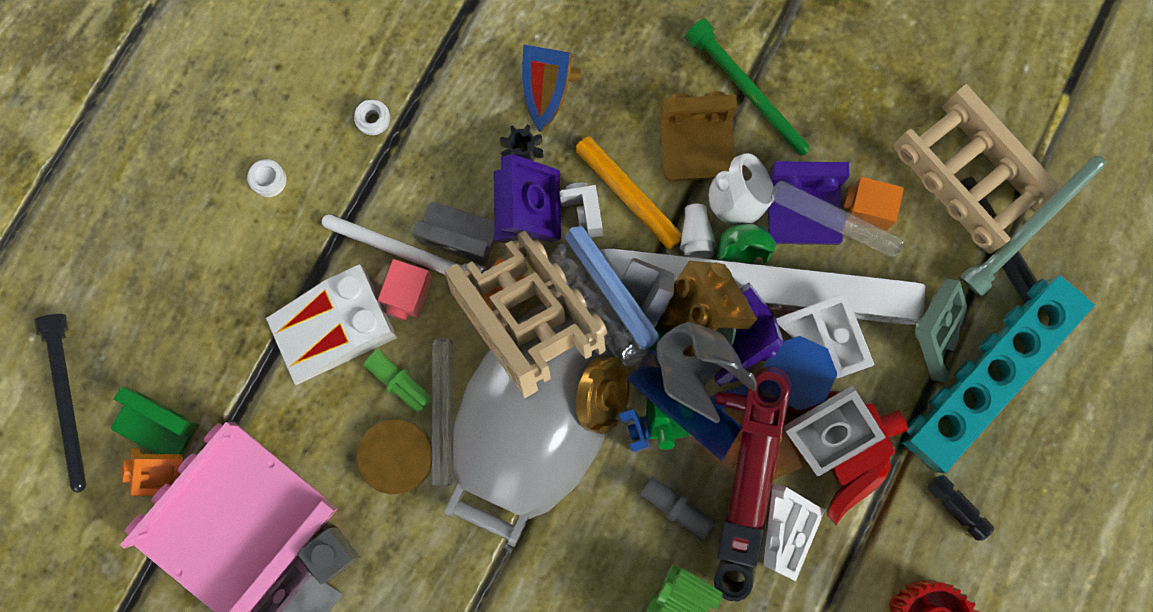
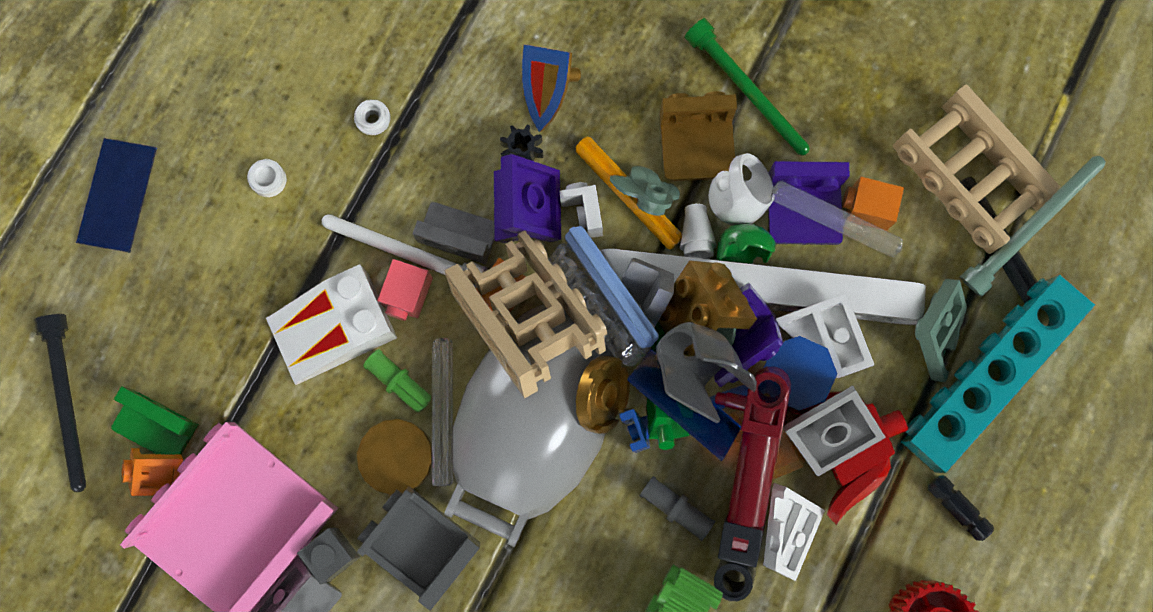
(116, 195): none -> clear blue piece
(418, 545): none -> dark grey panel
(647, 187): none -> sand green plate

